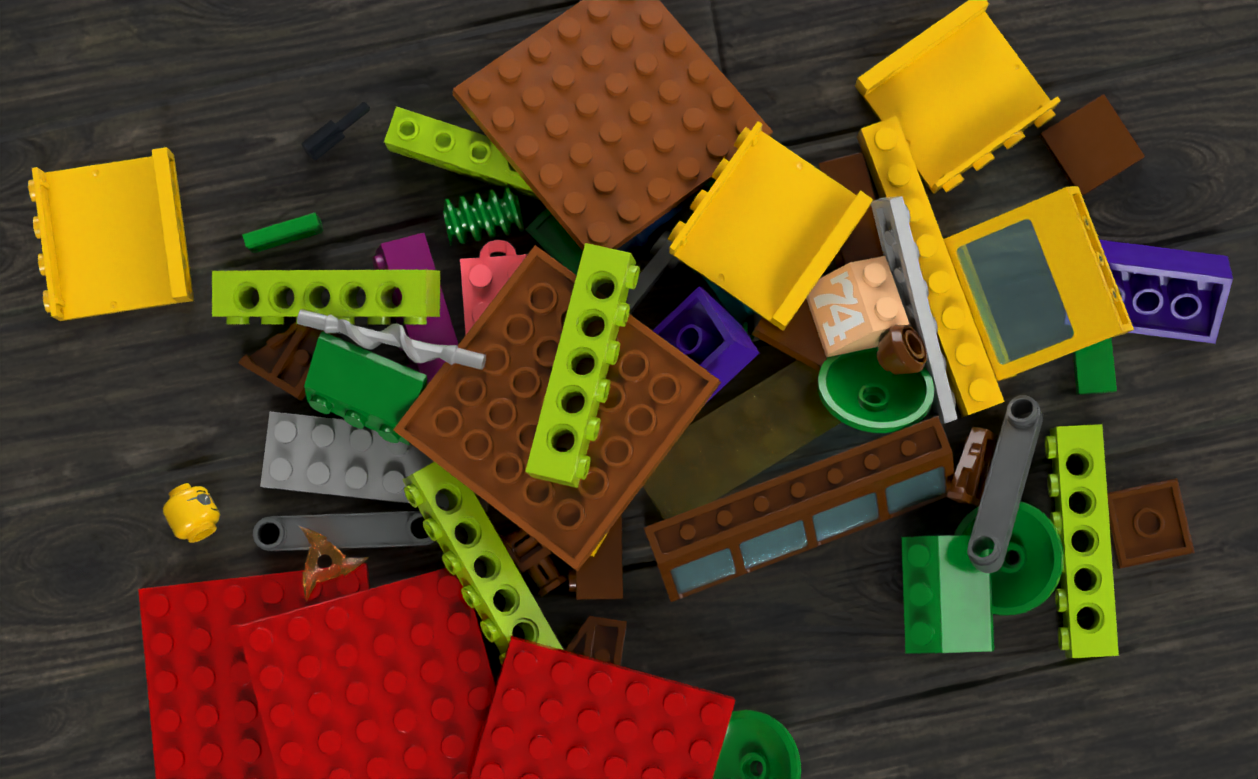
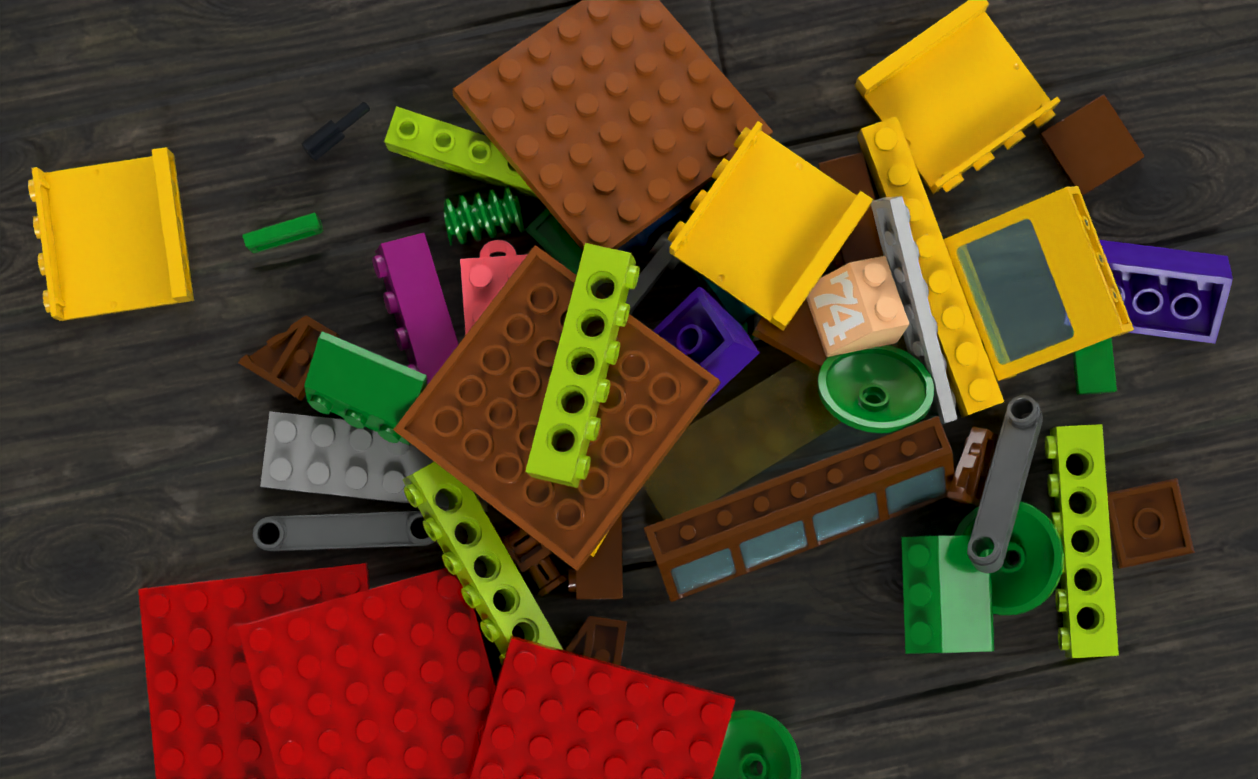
(191, 512): yellow head -> none
(339, 566): clear orange piece -> none
(393, 335): light grey piece -> none
(418, 287): lime brick -> none
(902, 351): reddish brown cone -> none

